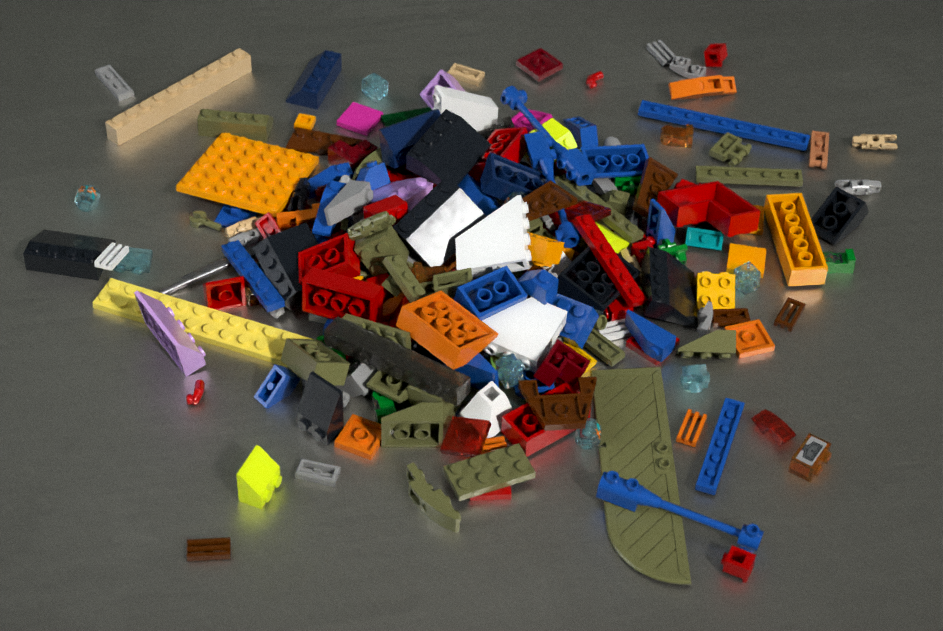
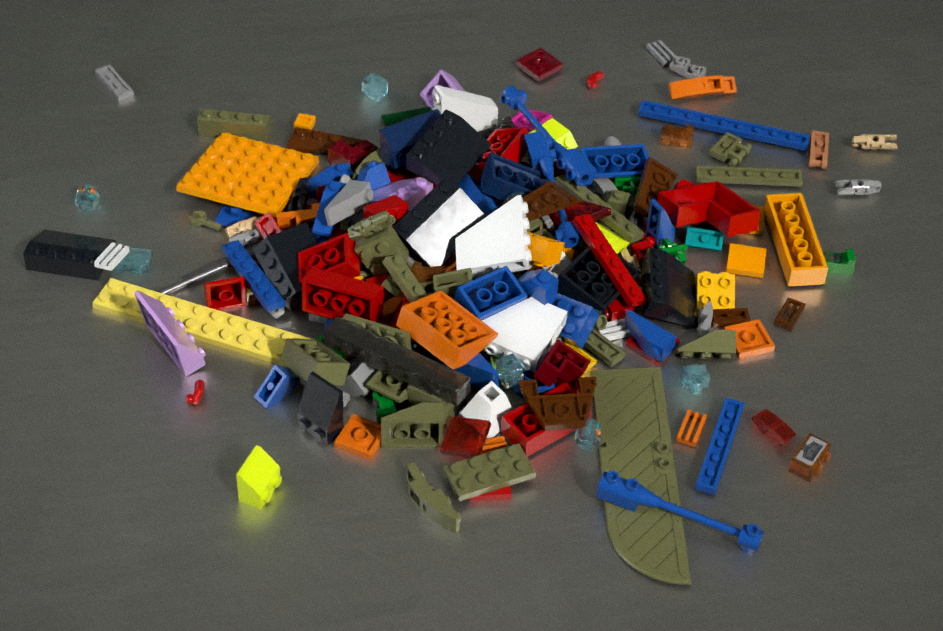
(178, 97): tan brick -> none
(208, 546): reddish brown tile -> none
(316, 80): dark blue slope -> none
(317, 475): light grey tile -> none
(359, 119): dark pink tile -> none
(466, 74): tan tile -> none
(582, 131): blue slope -> none
(715, 54): red brick -> none
(738, 563): red brick -> none
(747, 278): clear light blue brick -> none
(838, 216): black slope -> none

